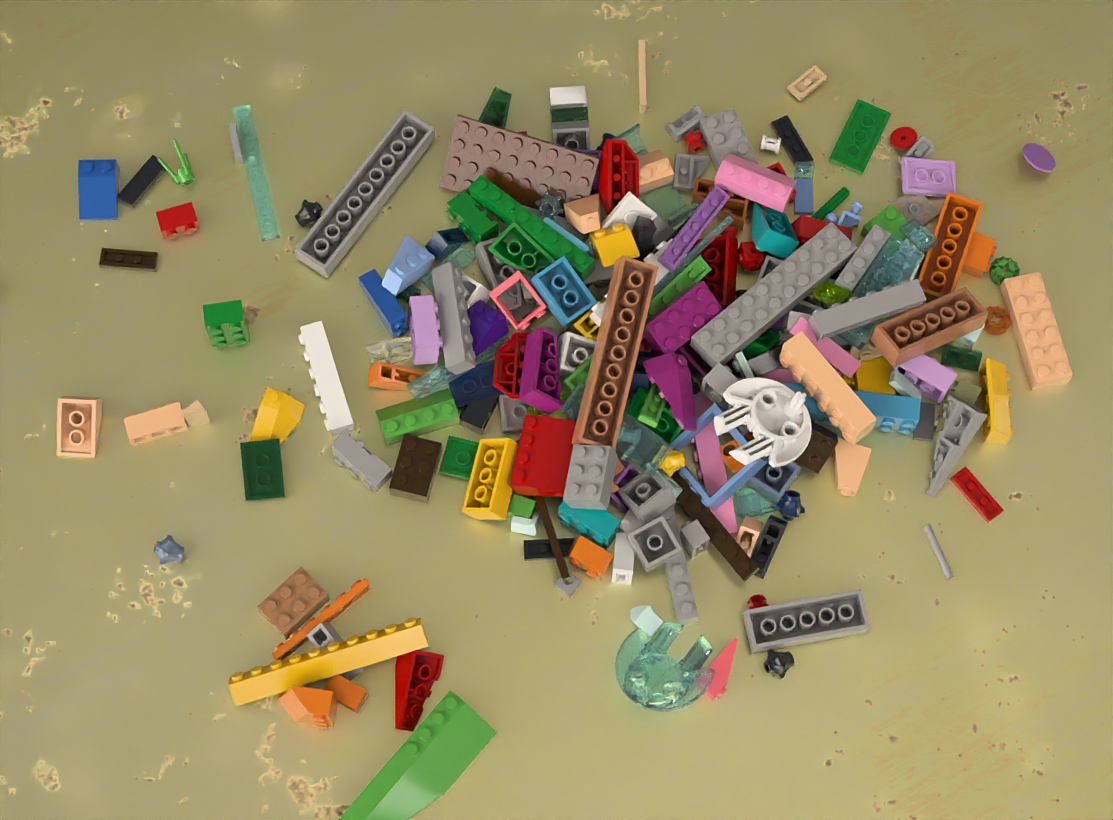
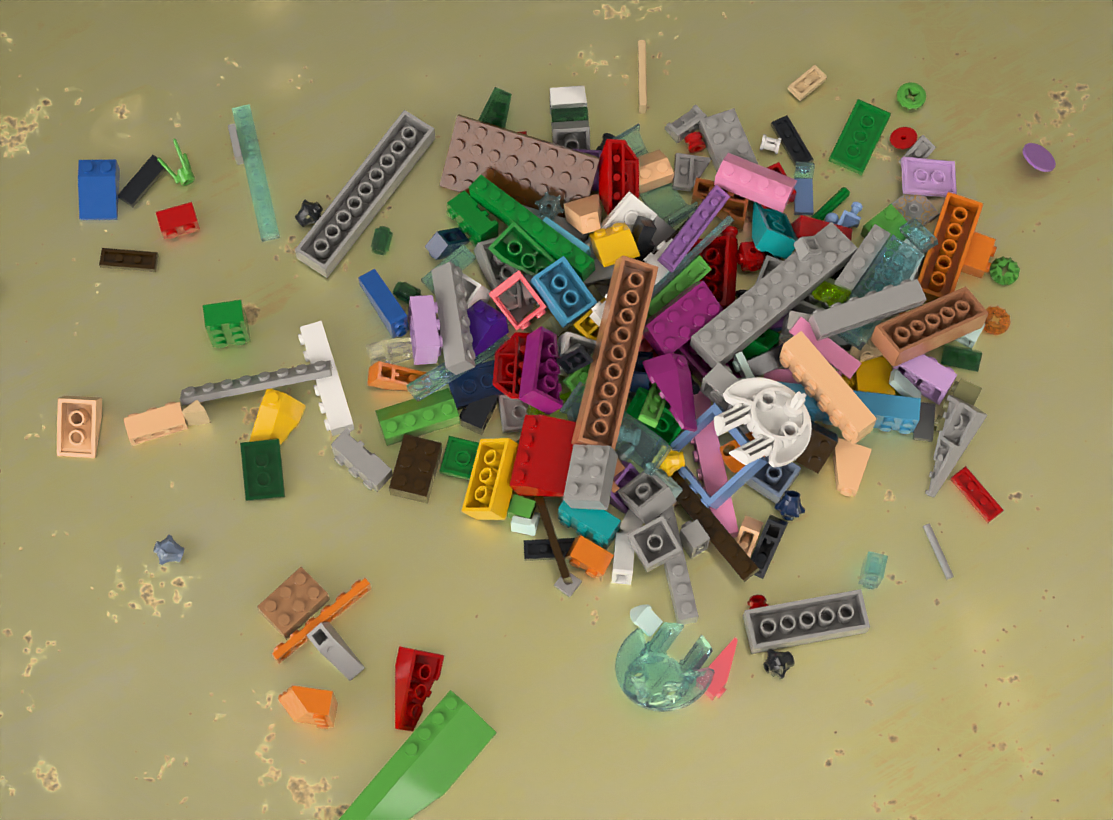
(256, 382): none -> light grey plate
(328, 661): yellow brick -> none
(347, 692): orange piece -> none
(381, 240): none -> clear green brick
(407, 266): light blue wedge -> none
(574, 358): none -> black slope
(752, 504): clear light blue slope -> none
(807, 247): none -> light grey slope
(873, 570): none -> clear light blue brick
(913, 89): none -> bright green gear
(994, 402): yellow slope -> none
(1036, 331): light nougat brick -> none

